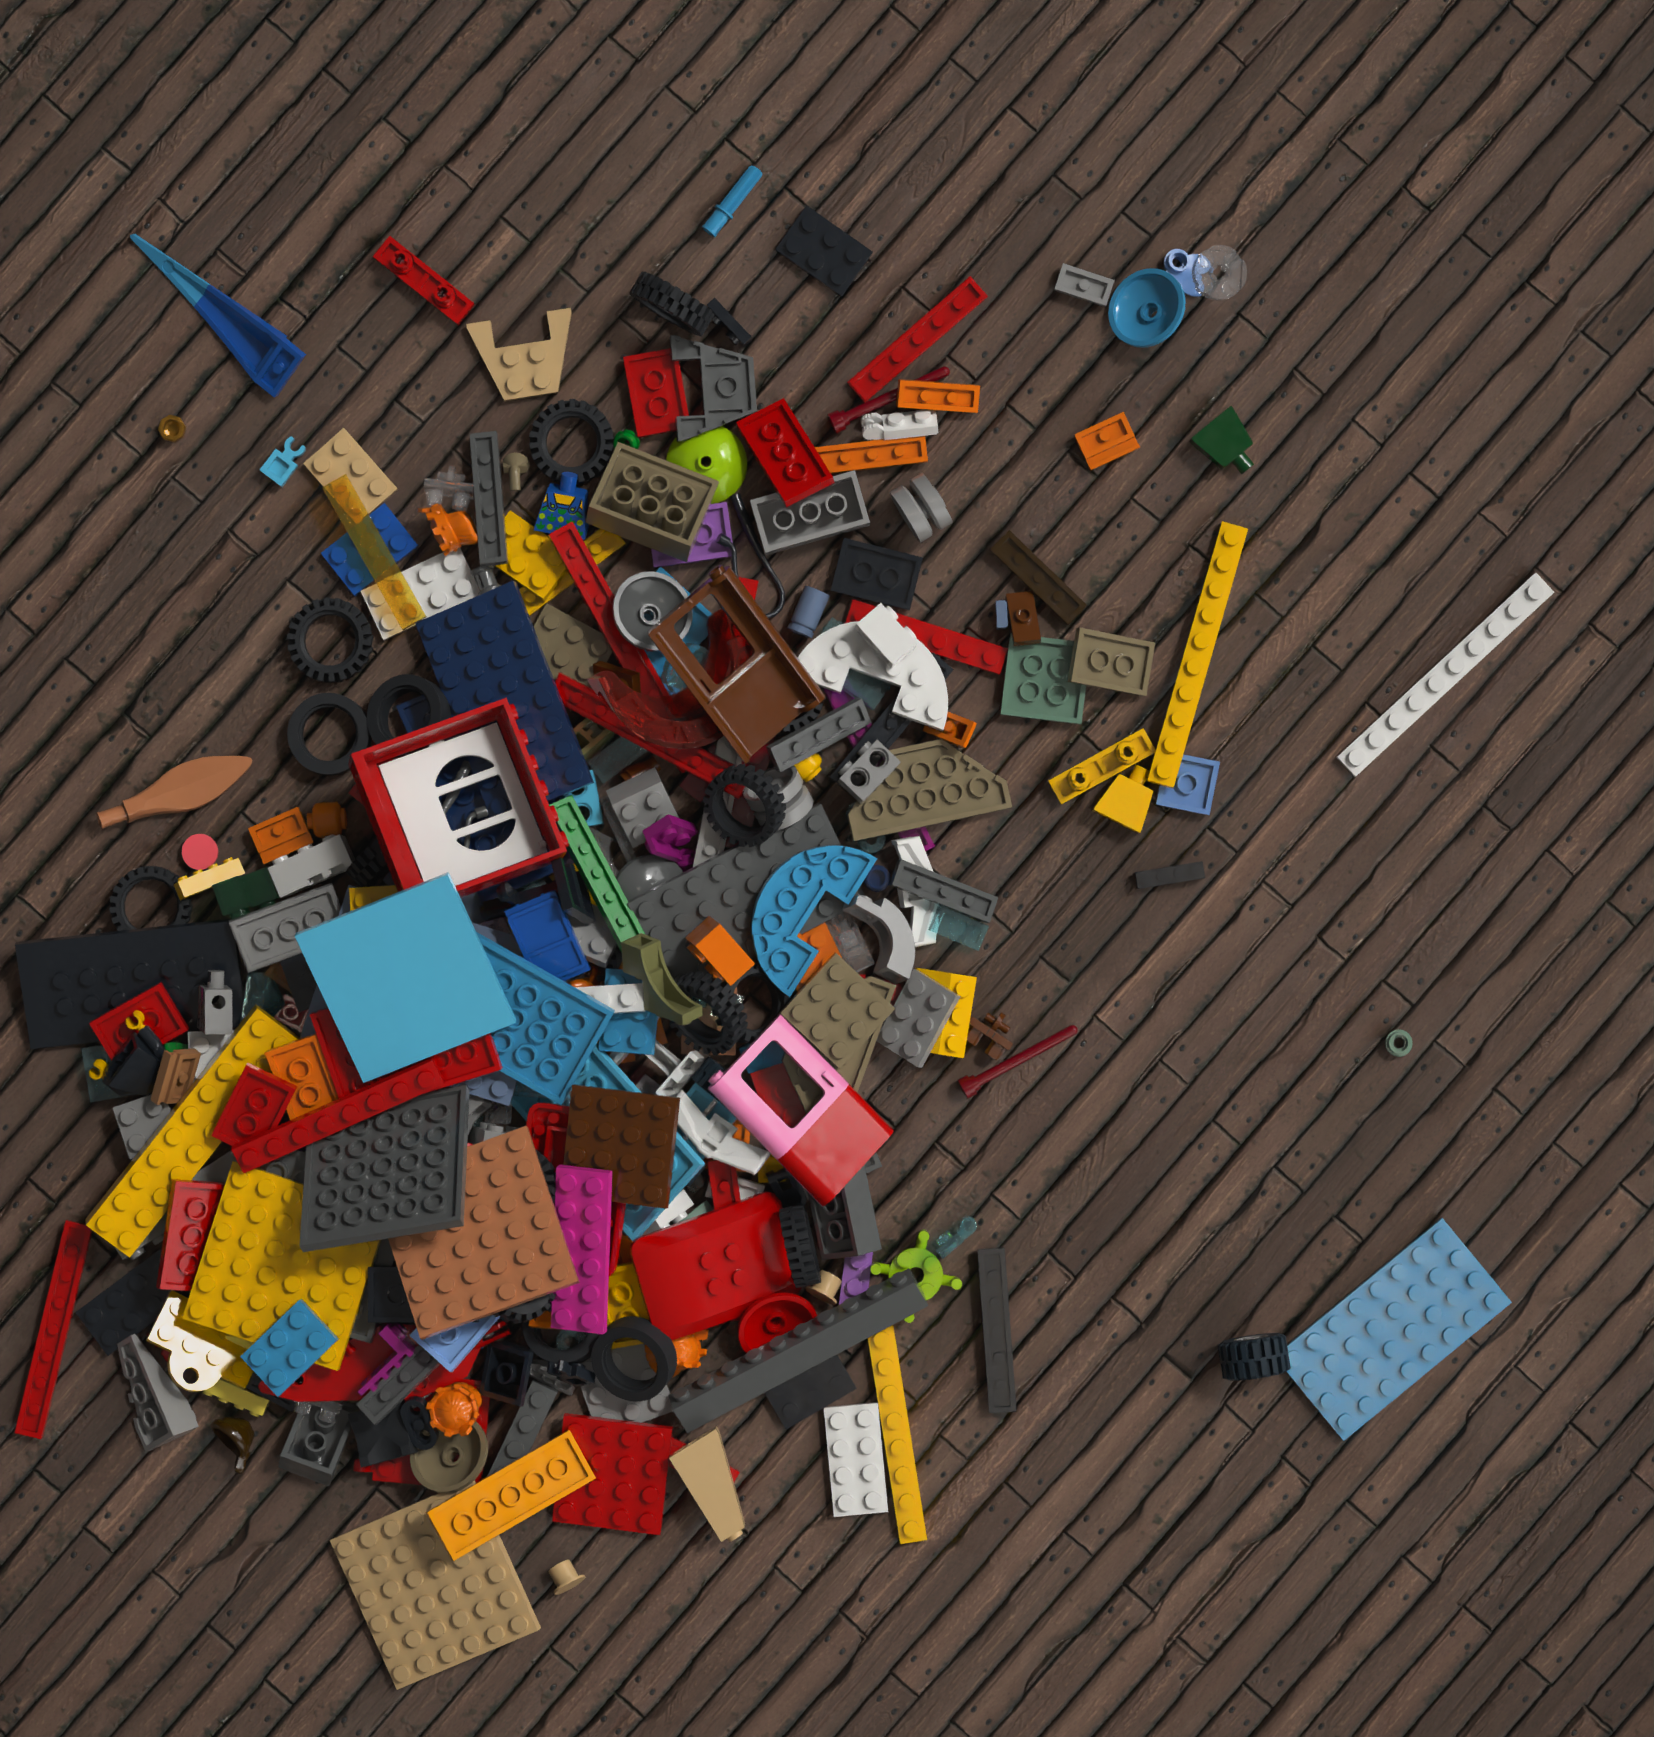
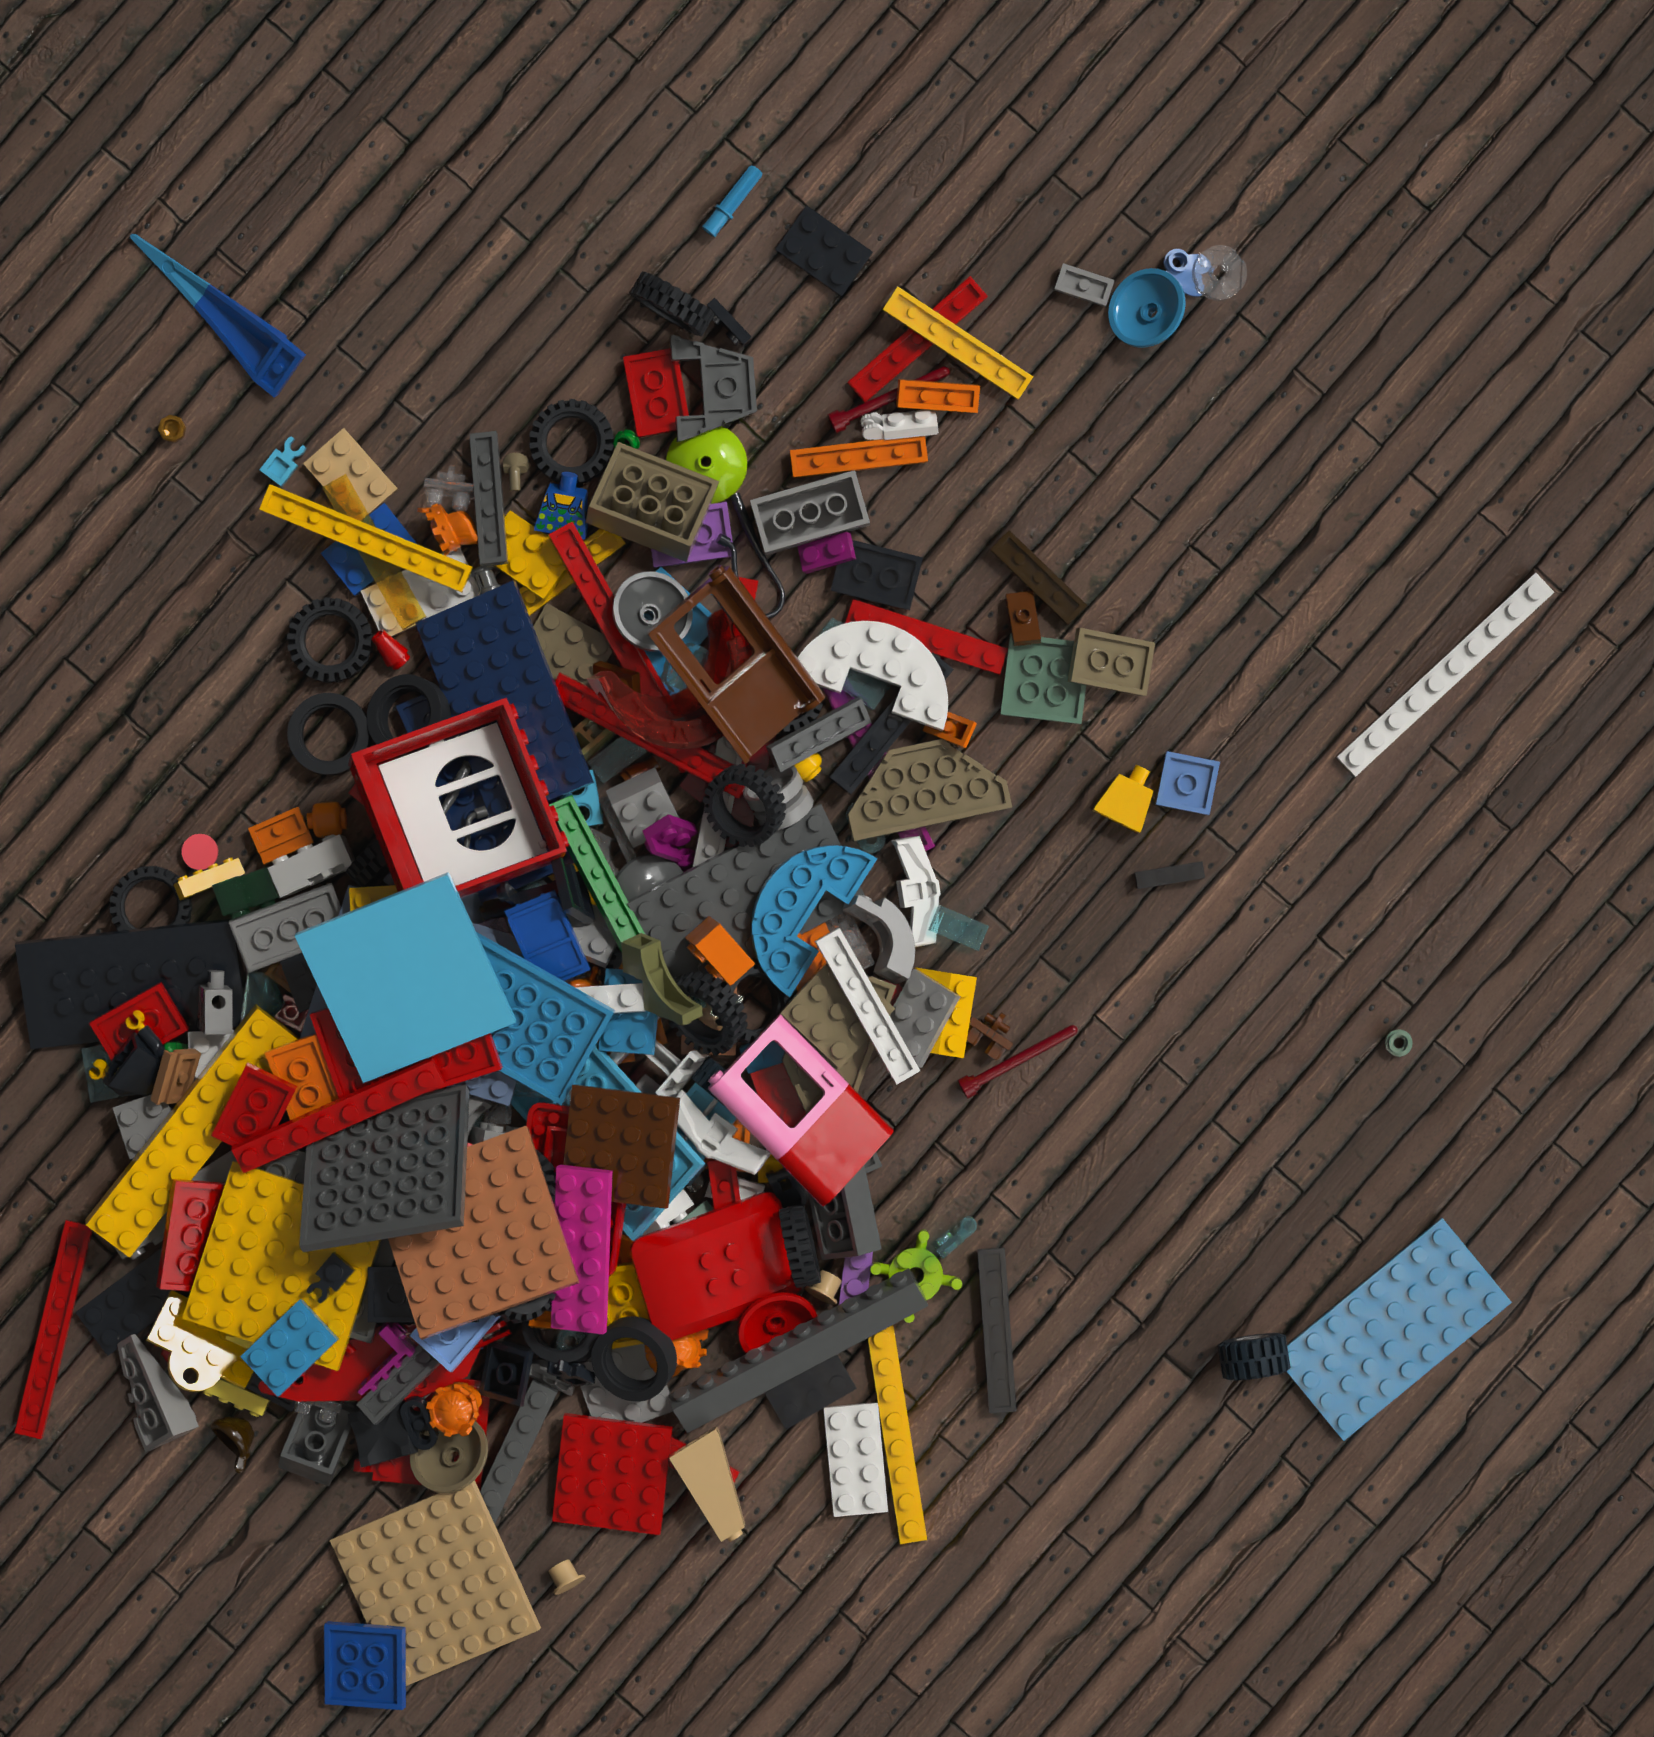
(180, 789): nougat animal -> none
(333, 1275): none -> black plate
(365, 538): none -> yellow plate
(365, 1665): none -> blue plate
(391, 651): none -> red cone
(423, 280): red plate -> none
(510, 1495): light orange plate -> none
(525, 368): tan wing -> none
(785, 452): red plate -> none
(808, 612): sand blue piece -> none
(826, 552): none -> magenta plate
(867, 1006): none -> white plate
(873, 775): light grey brick -> none
(877, 878): dark blue piece -> none
(886, 635): white brick -> none
(918, 509): light grey wheel -> none
(943, 891): dark grey plate -> none
(957, 343): none -> yellow plate
(1001, 615): sand blue tile -> none
(1102, 766): yellow plate -> none
(1106, 441): orange plate -> none
(1197, 655): yellow plate -> none
(1225, 441): dark green torso -> none

